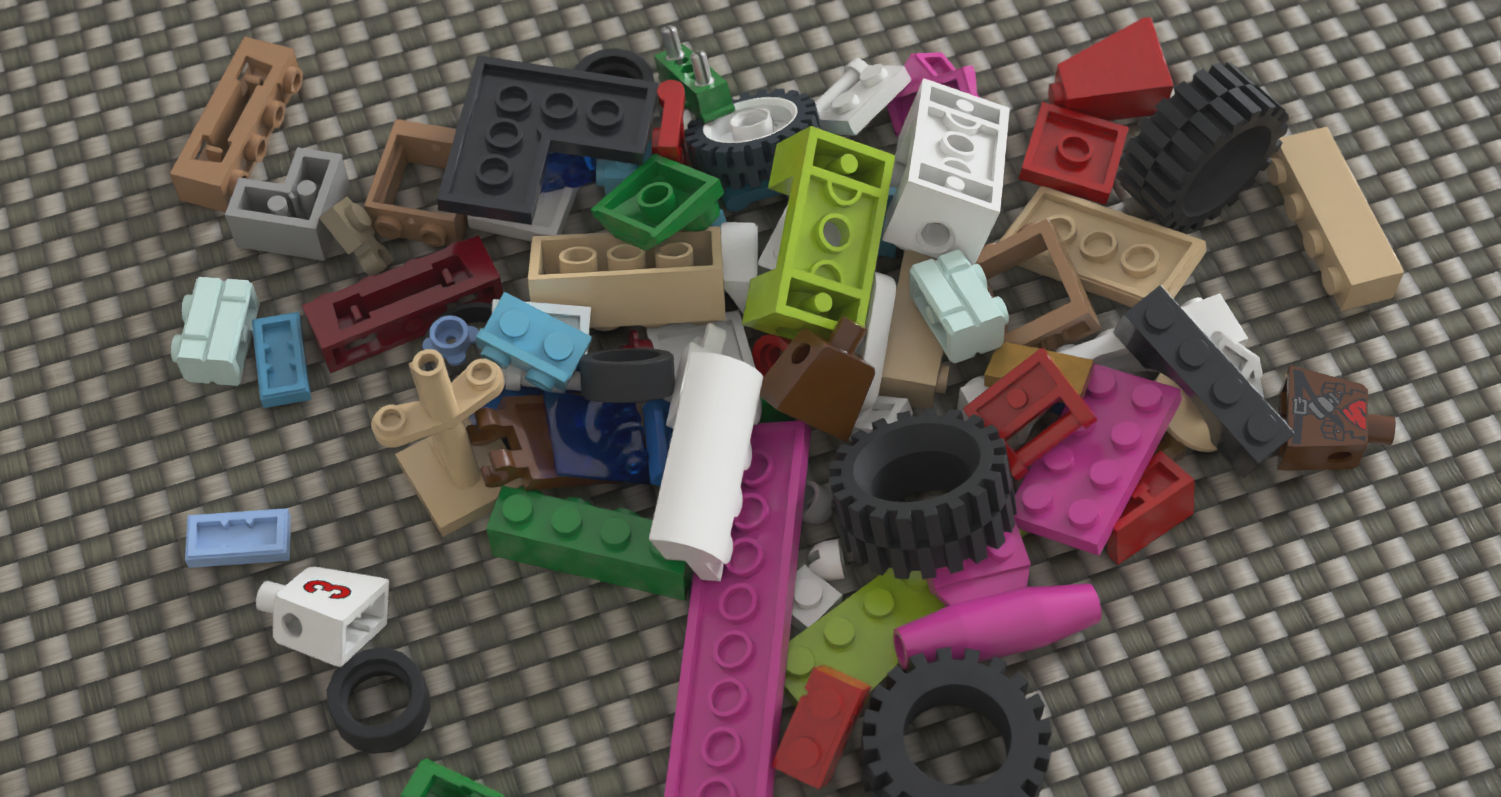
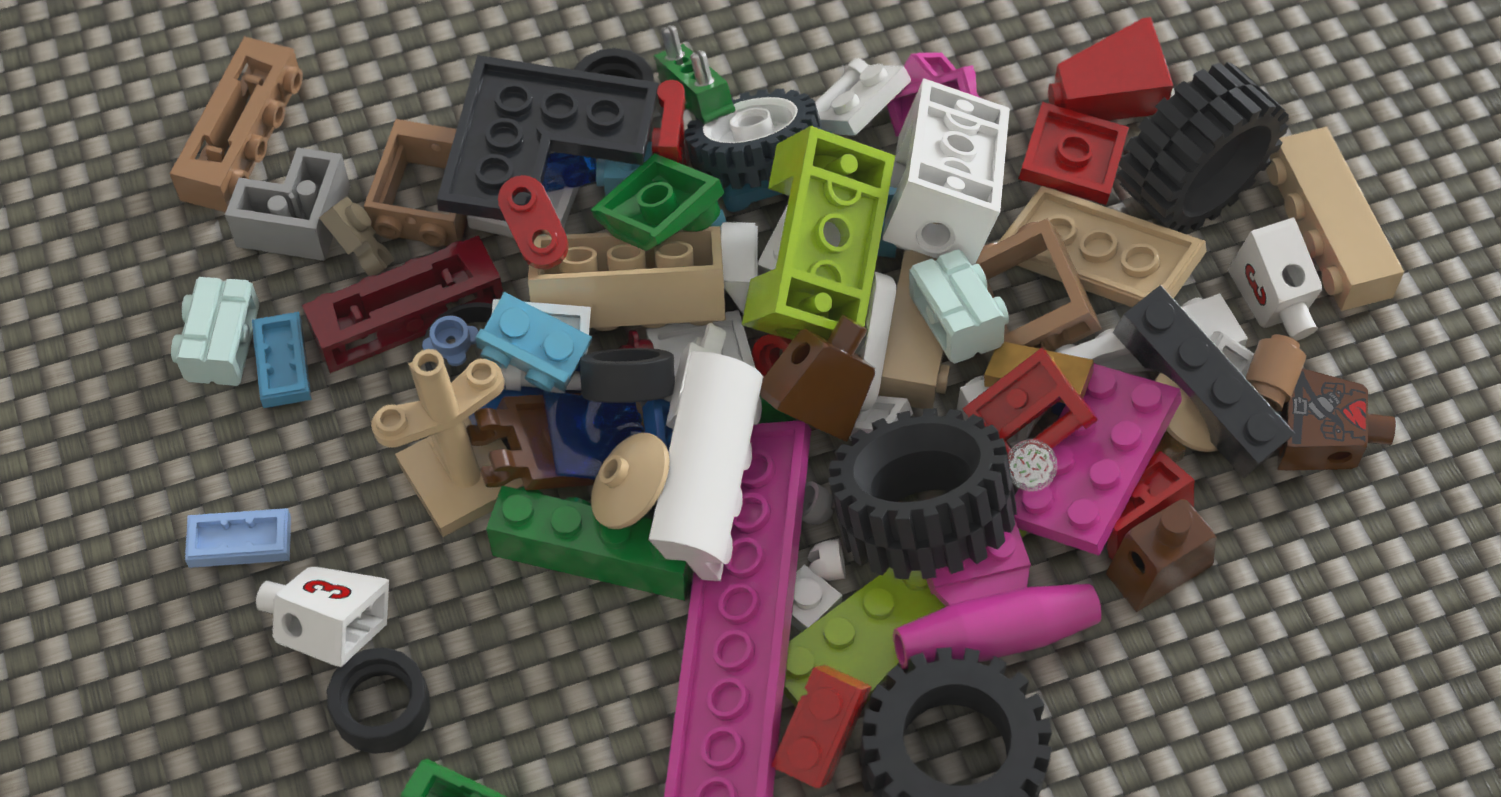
(532, 220): none -> red plate
(630, 481): none -> tan dish
(1032, 465): none -> clear tile
(1171, 549): none -> reddish brown torso
(1276, 369): none -> medium nougat brick
(1278, 278): none -> white torso

